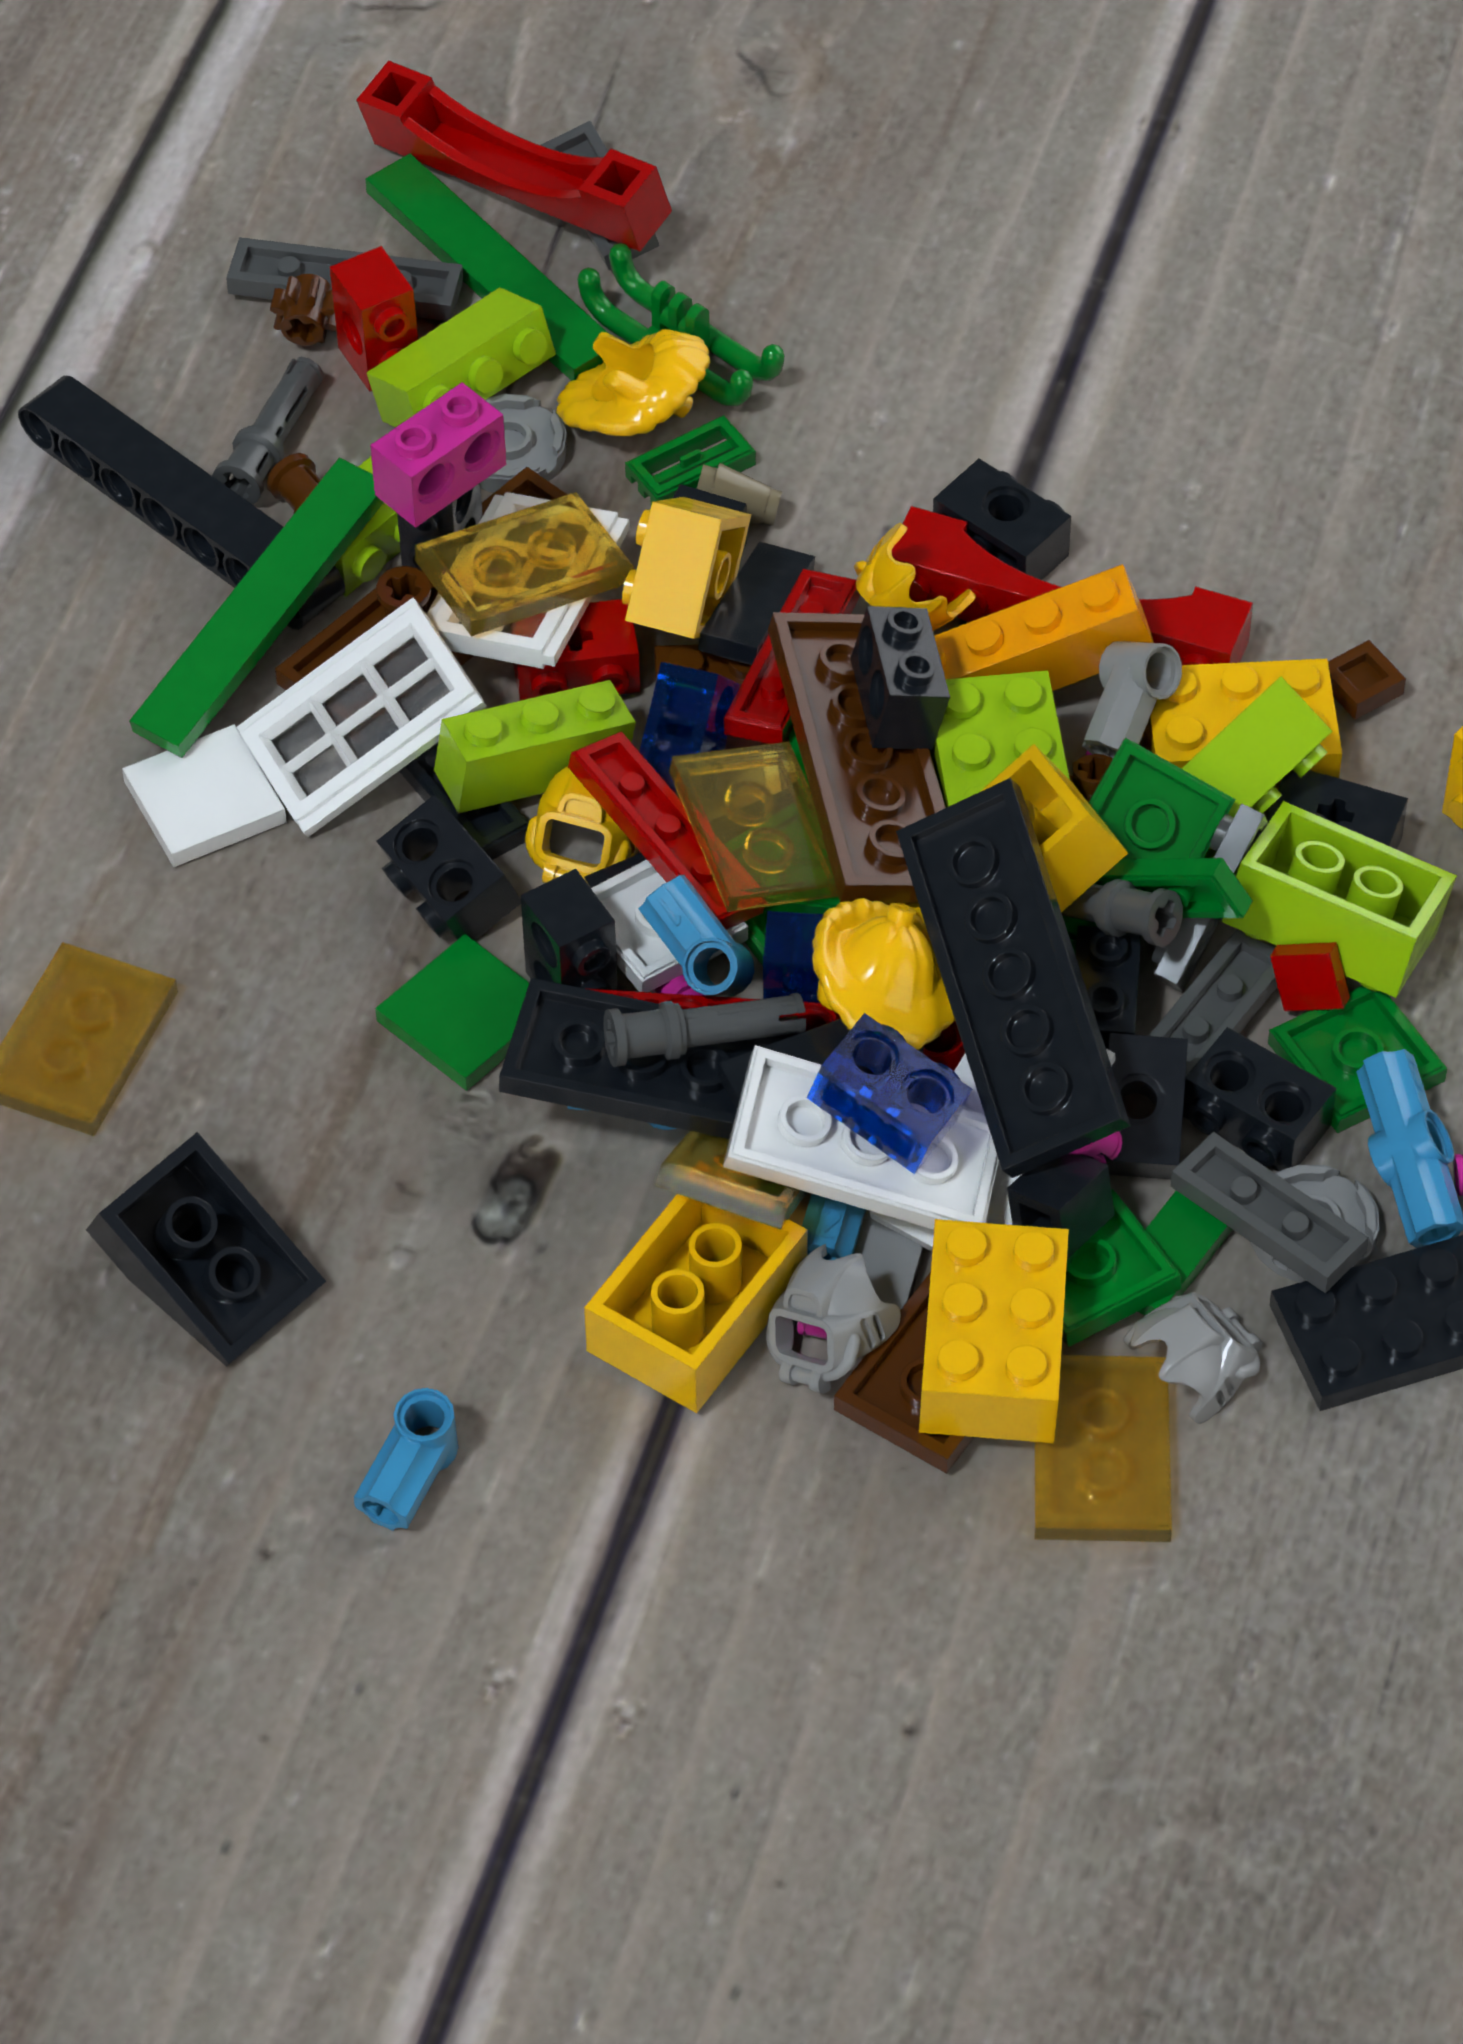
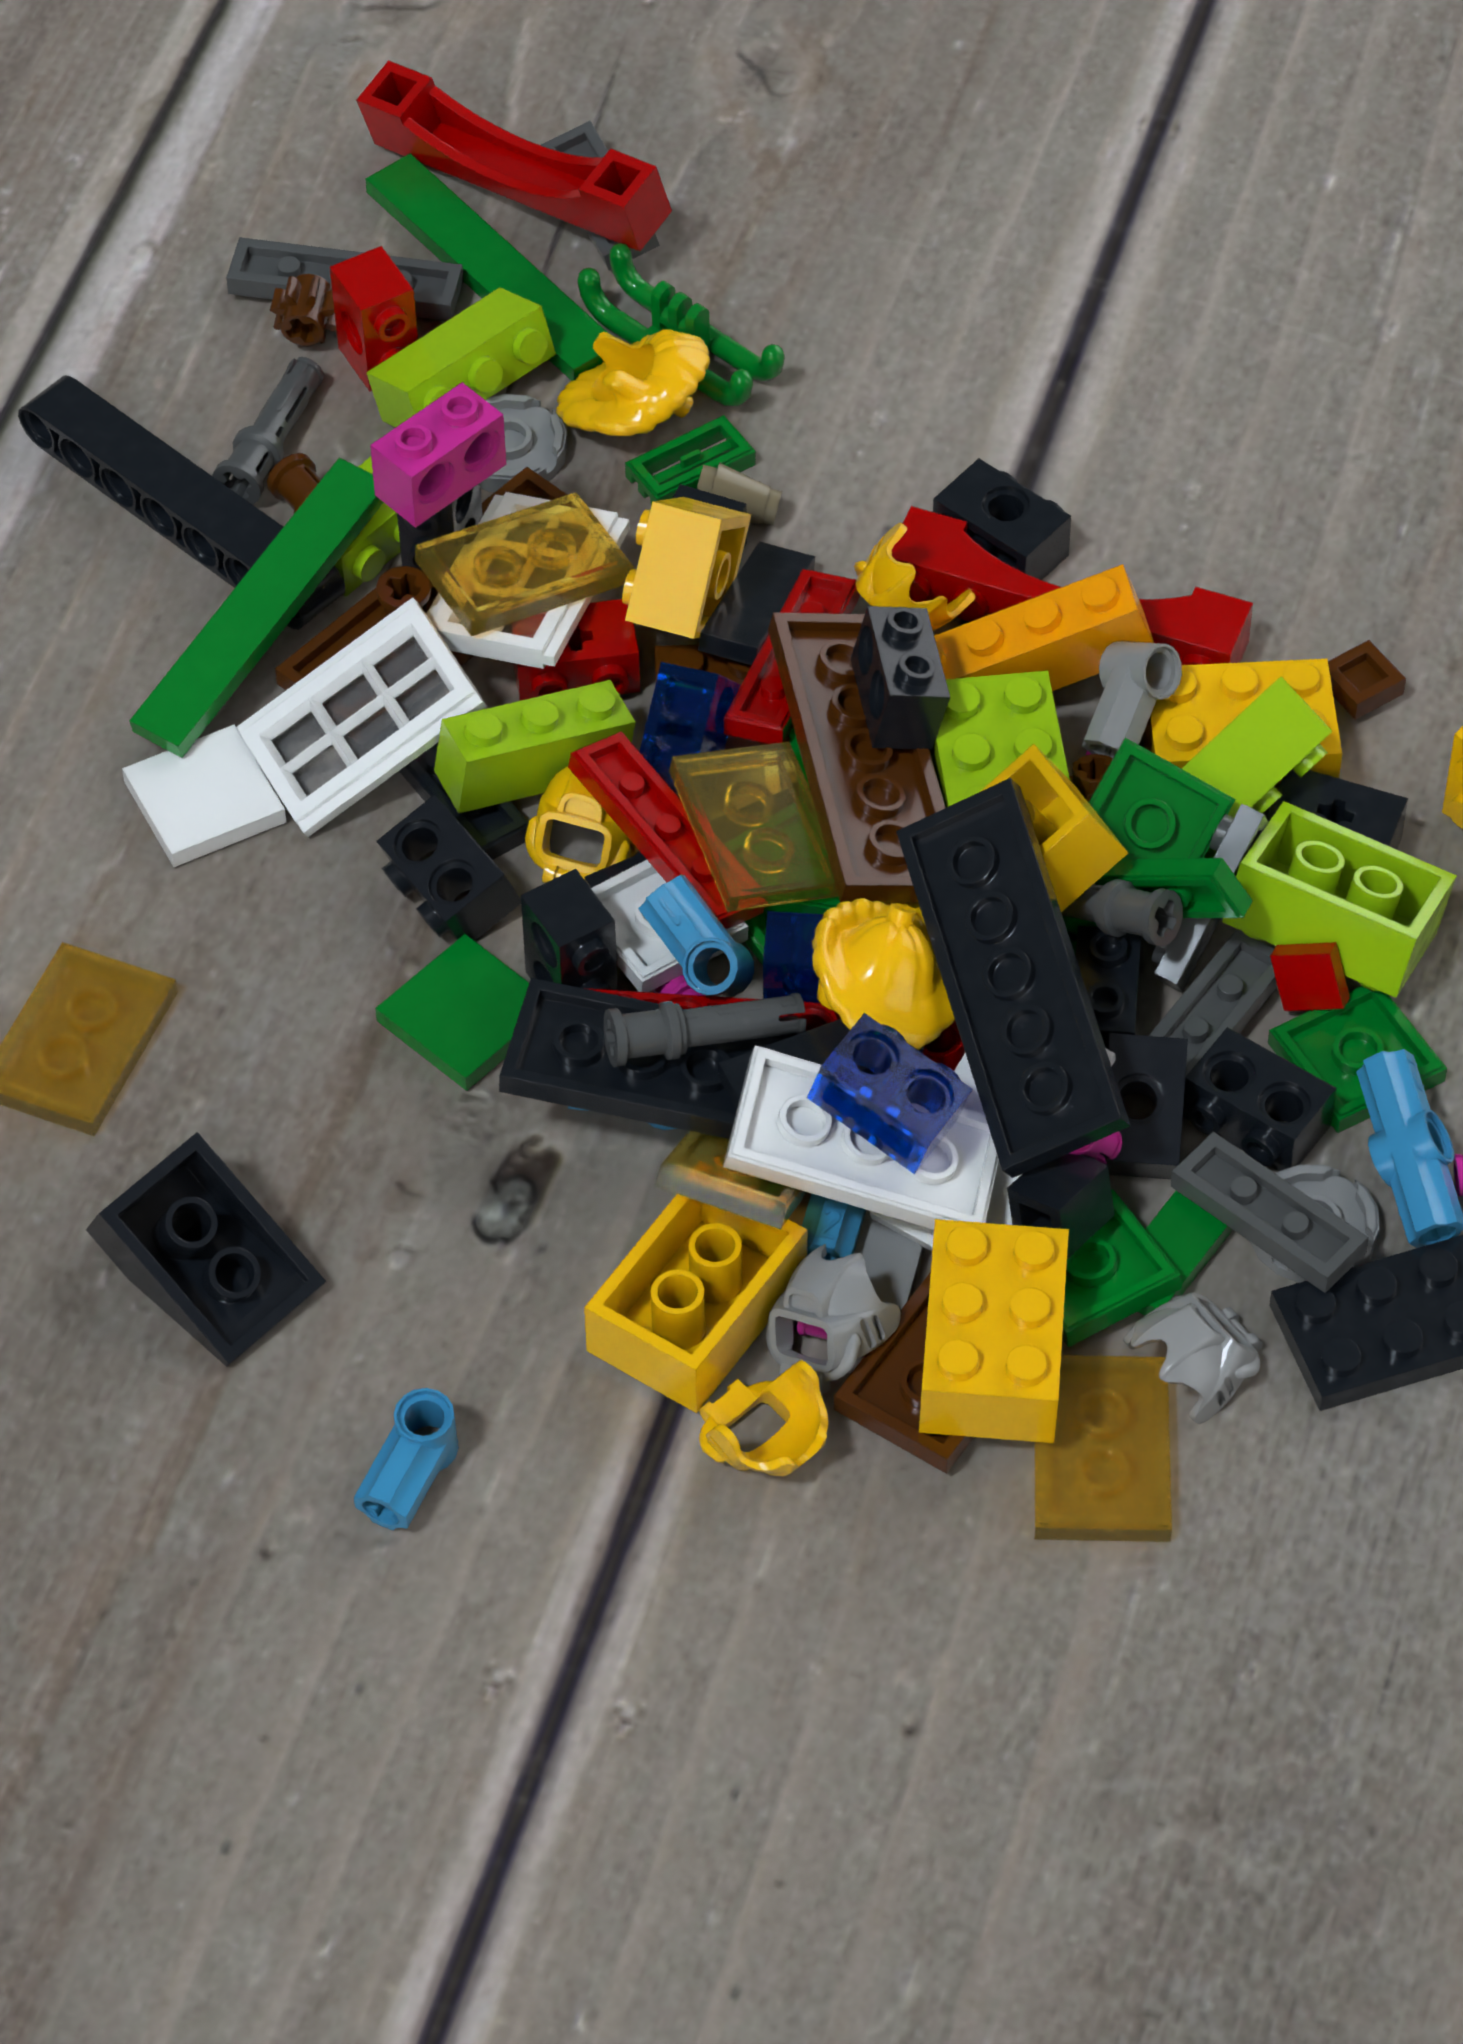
(793, 1397): none -> yellow helmet

